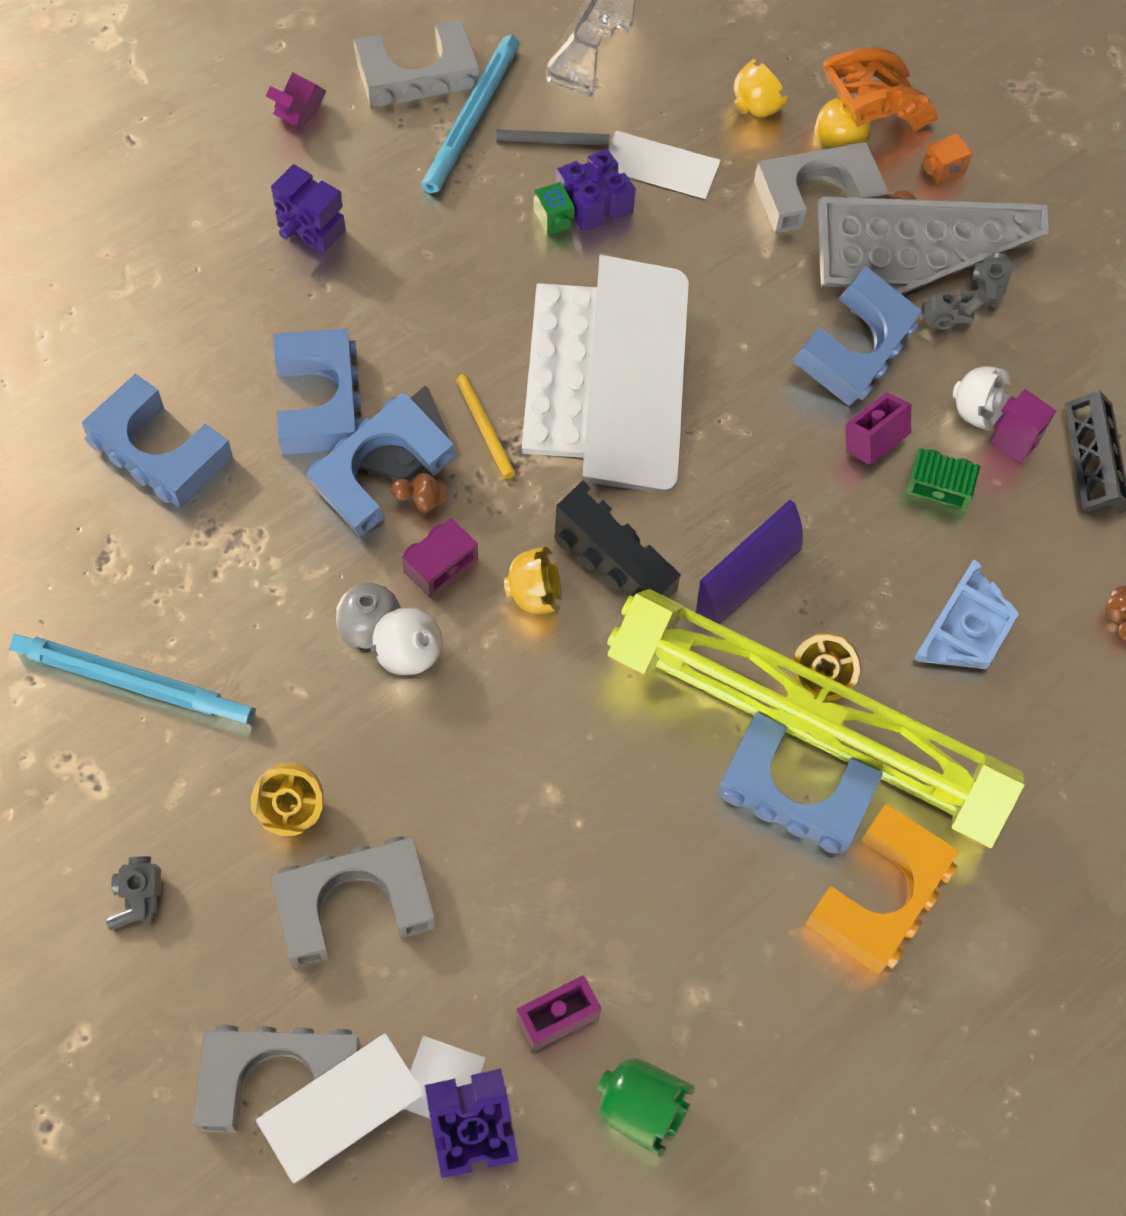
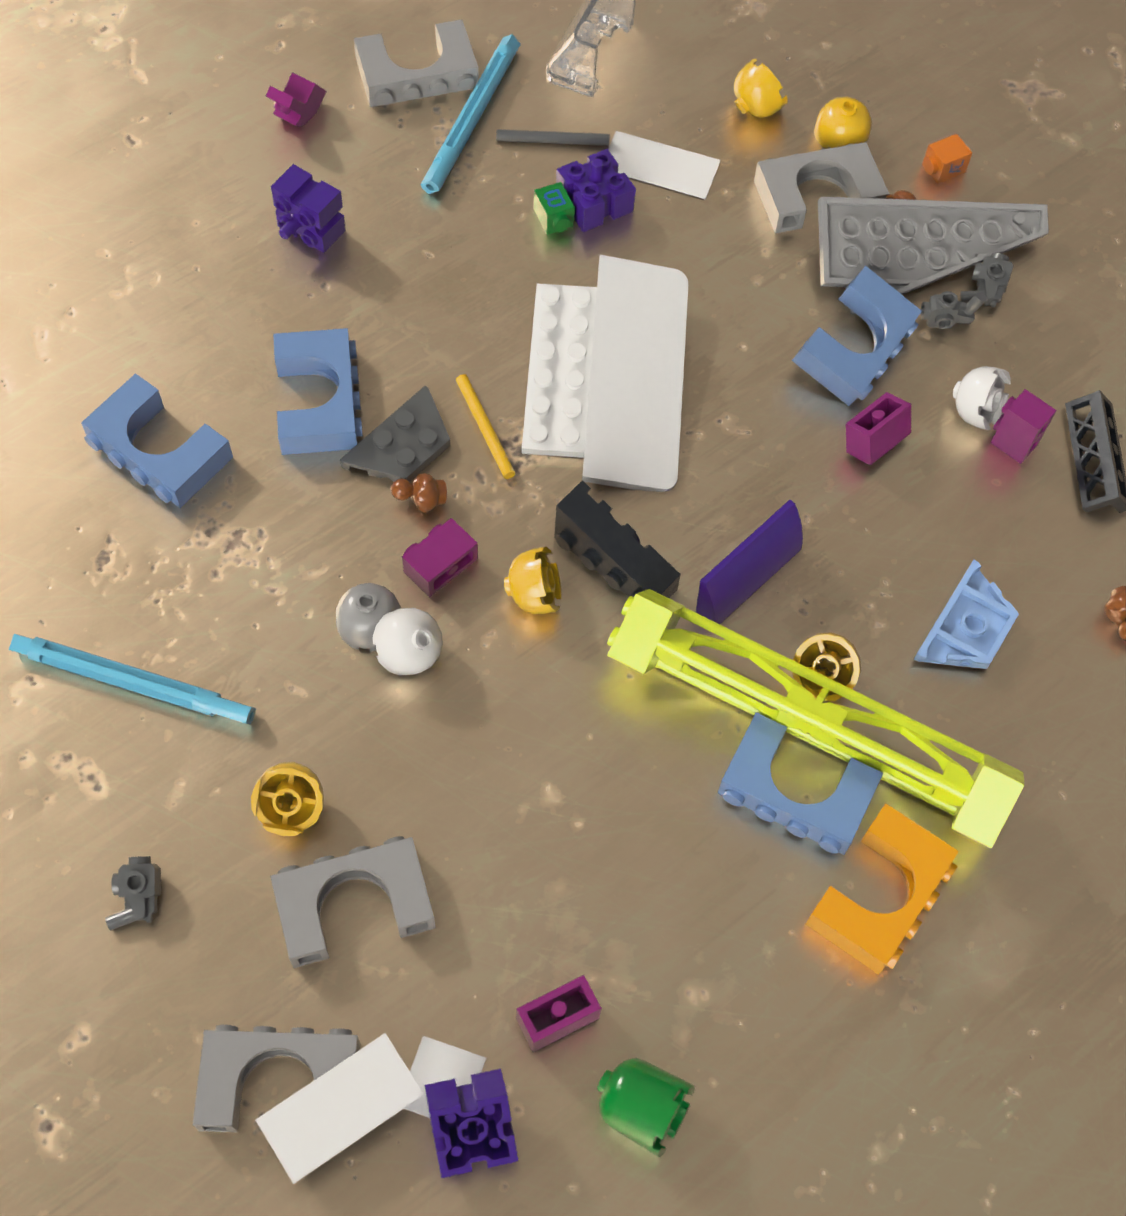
(397, 424): medium blue arch -> none
(878, 98): orange fence -> none
(943, 478): green brick -> none

